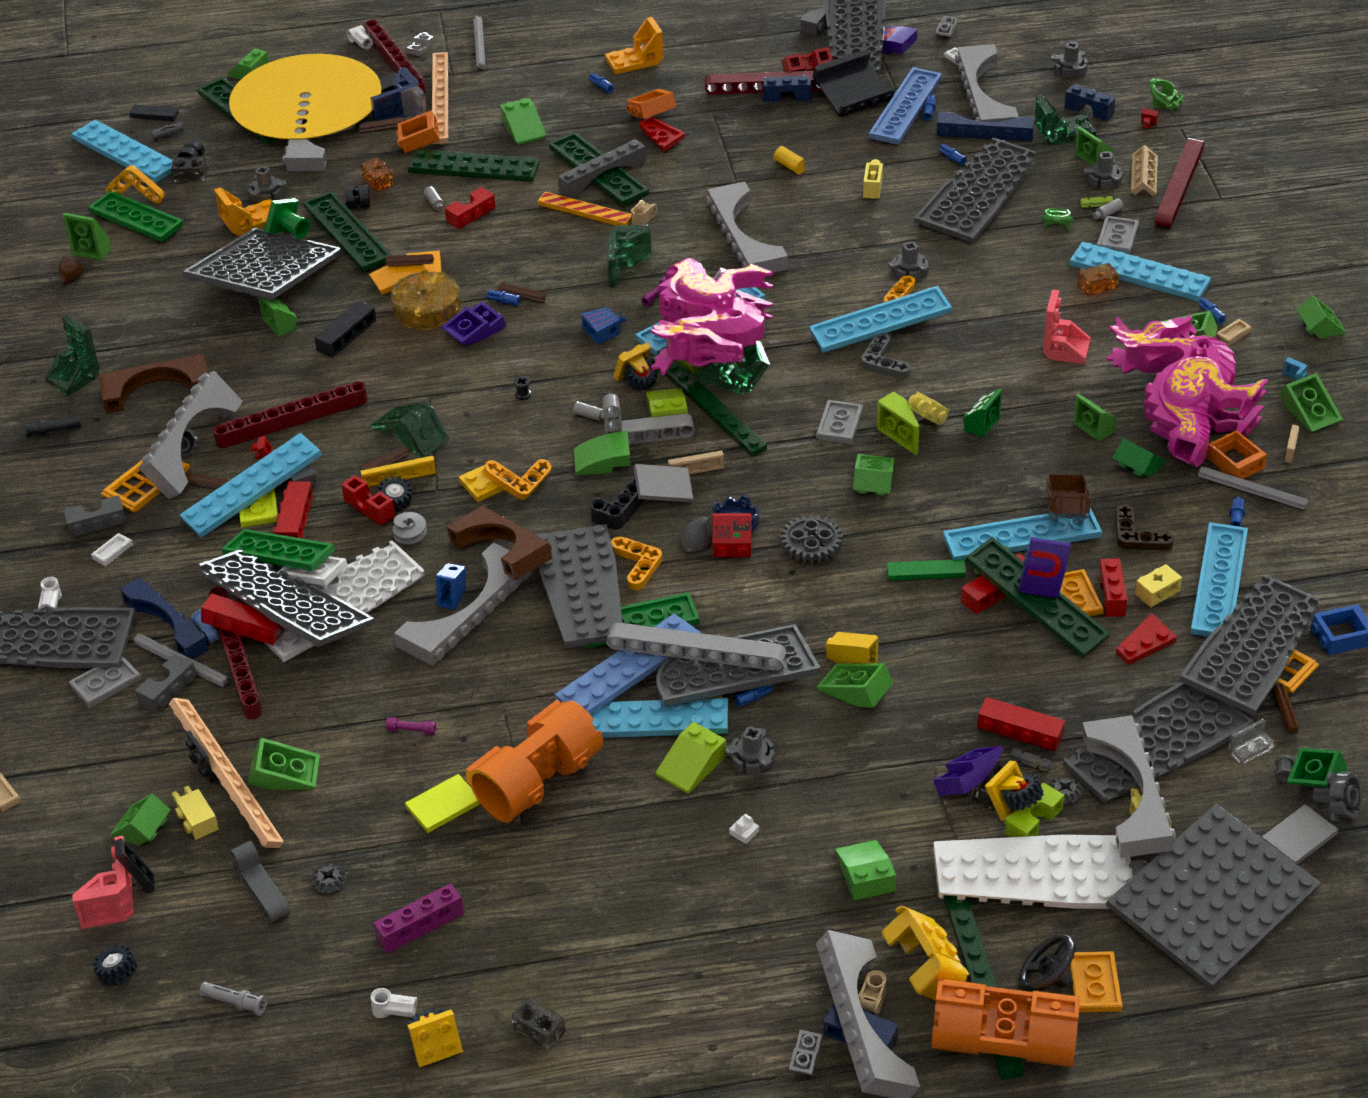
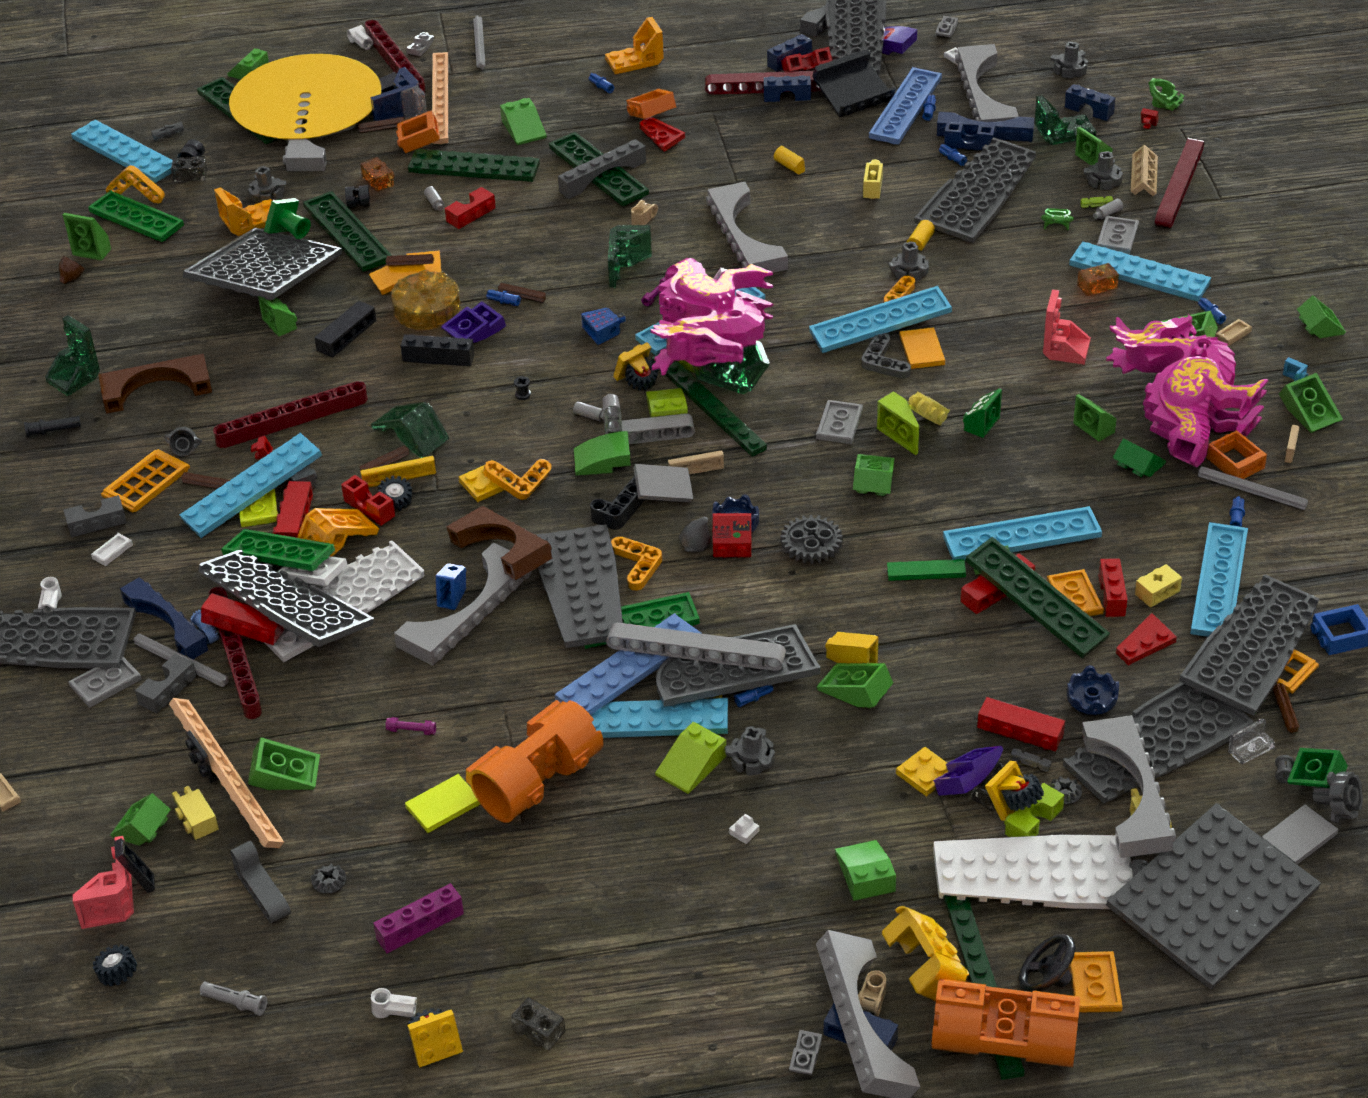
(154, 112): black tile -> none
(164, 461): light grey arch -> none
(335, 525): none -> light orange bracket
(409, 528): light grey piece -> none
(437, 350): none -> black brick
(584, 209): light orange tile -> none
(796, 45): none -> dark blue arch
(922, 234): none -> yellow brick
(922, 348): none -> light orange tile
(922, 770): none -> yellow plate
(957, 138): none -> dark blue arch
(1044, 567): dark purple slope -> none
(1067, 497): reddish brown piece -> none
(1088, 683): none -> dark blue plate
(1164, 539): dark brown beam -> none

